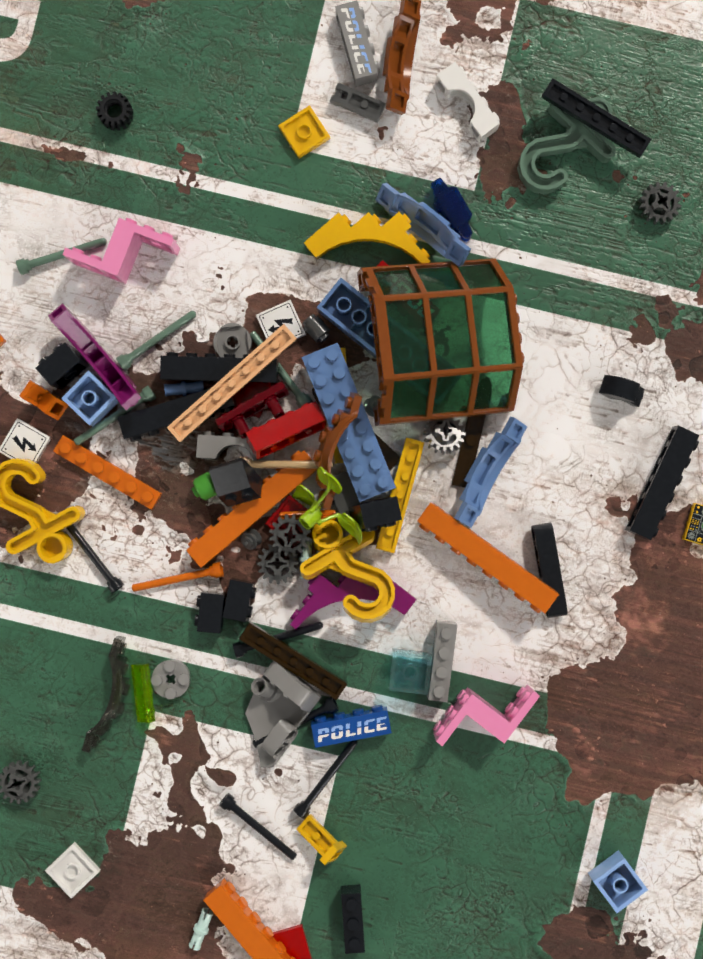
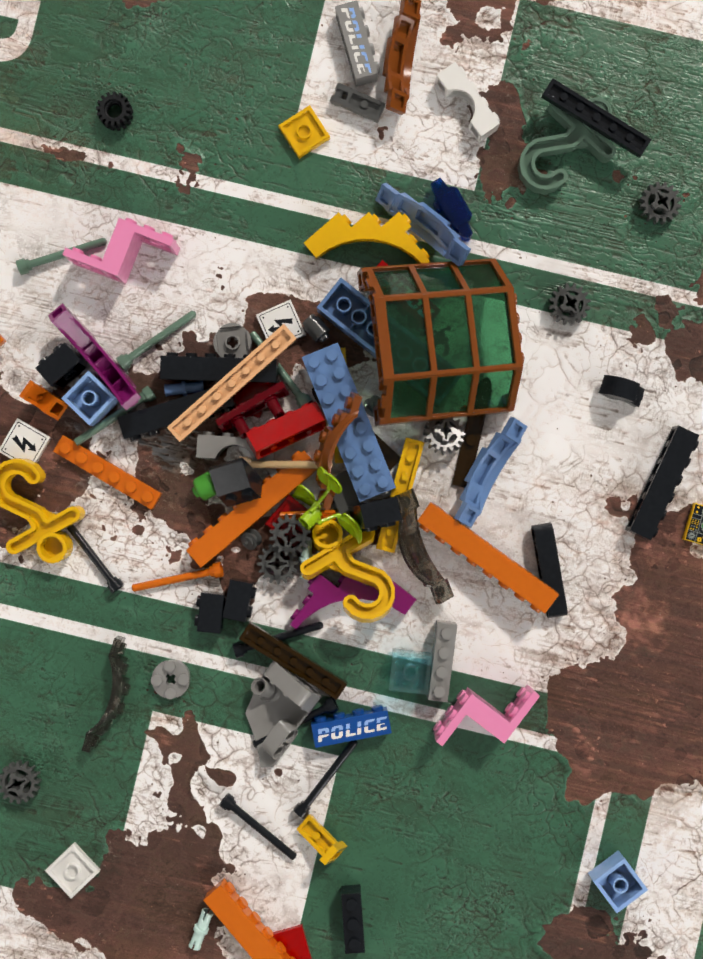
(143, 692): clear neon green plate -> none
(415, 551): none -> clear smoke piece
(565, 297): none -> dark grey gear

